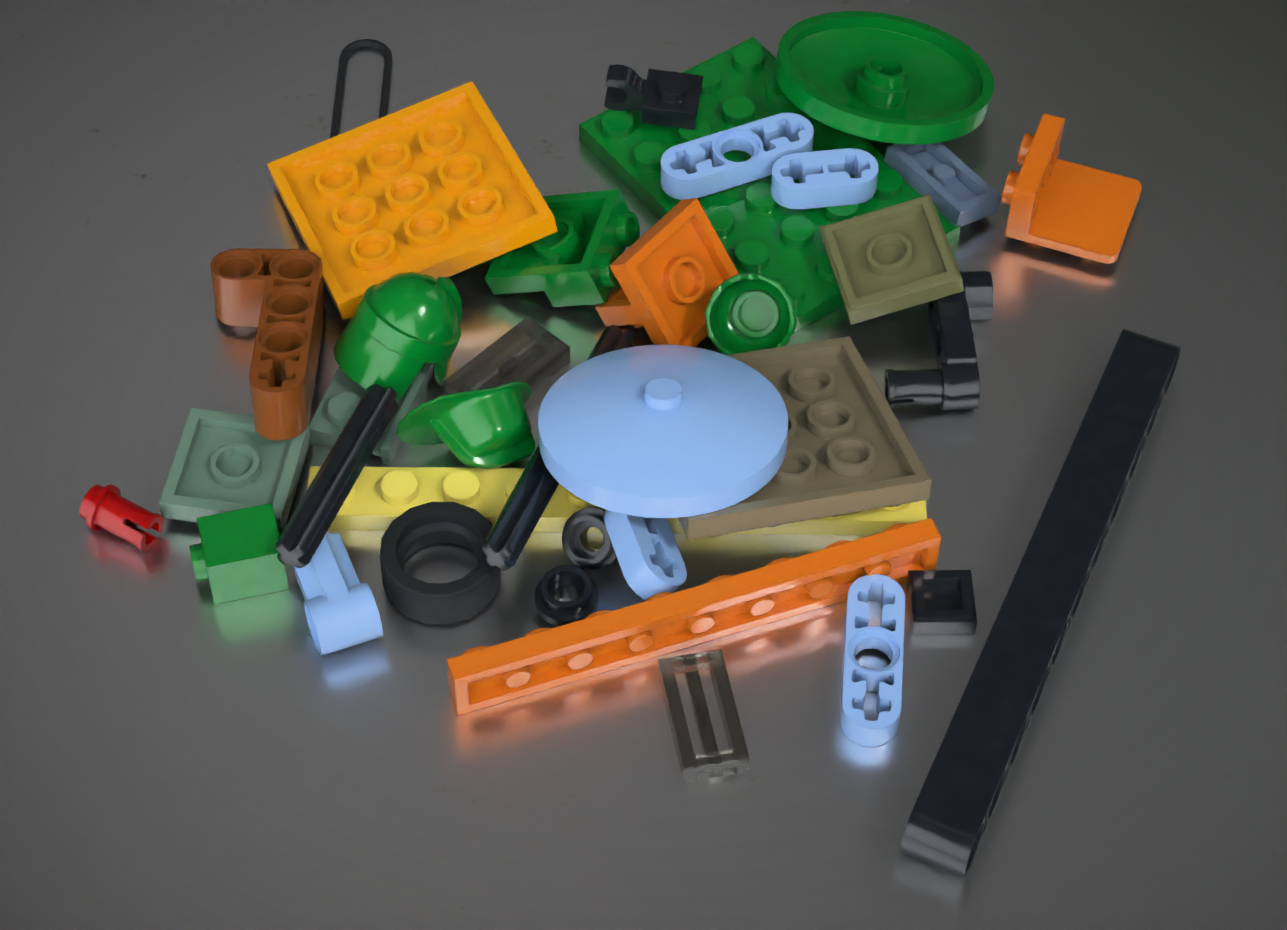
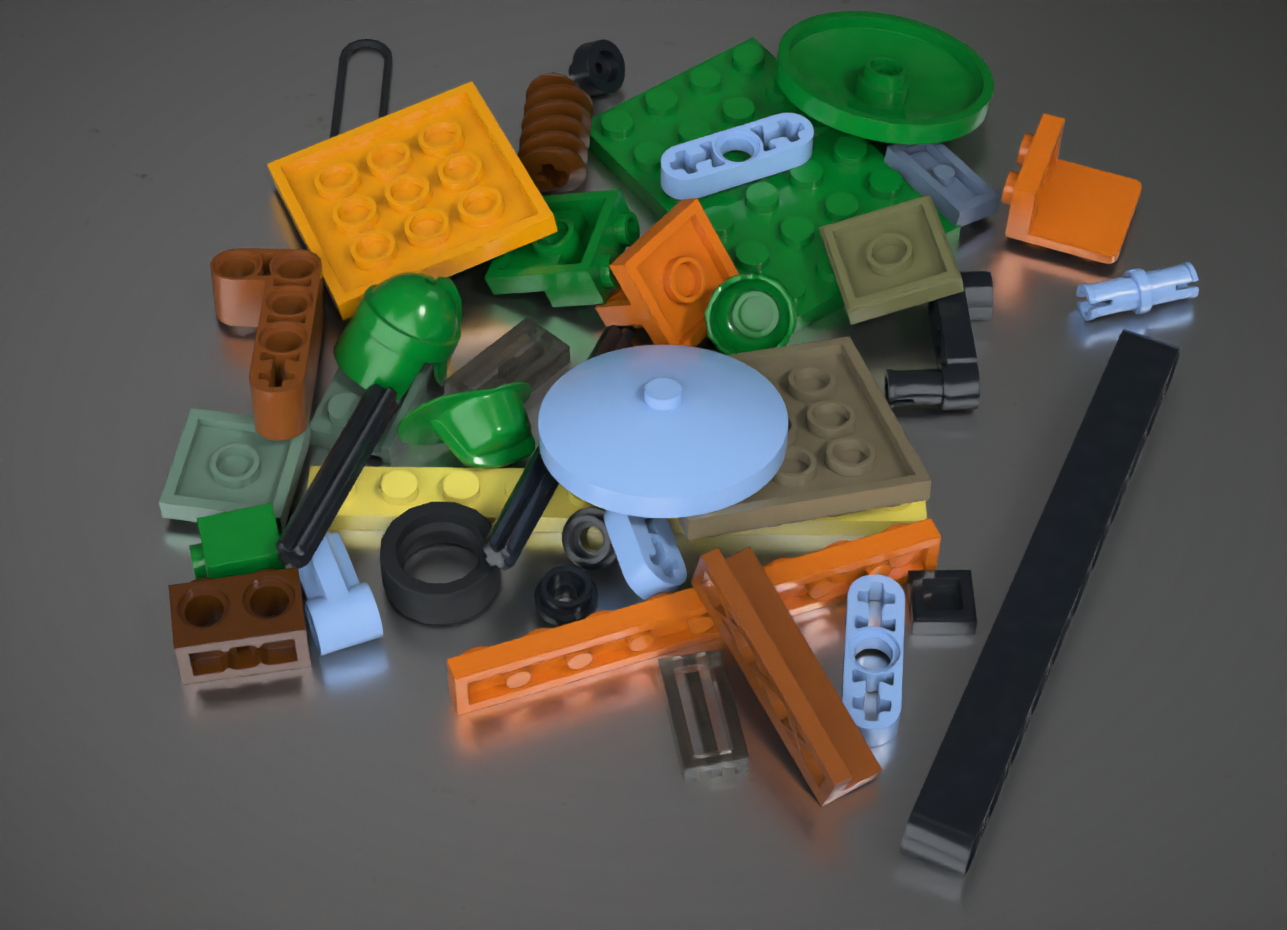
(110, 511): red pin -> none
(241, 633): none -> reddish brown brick
(556, 133): none -> reddish brown piece
(598, 68): none -> black tile
(663, 98): black plate -> none
(784, 674): none -> dark orange fence
(824, 178): light blue beam -> none
(1137, 291): none -> light blue pin

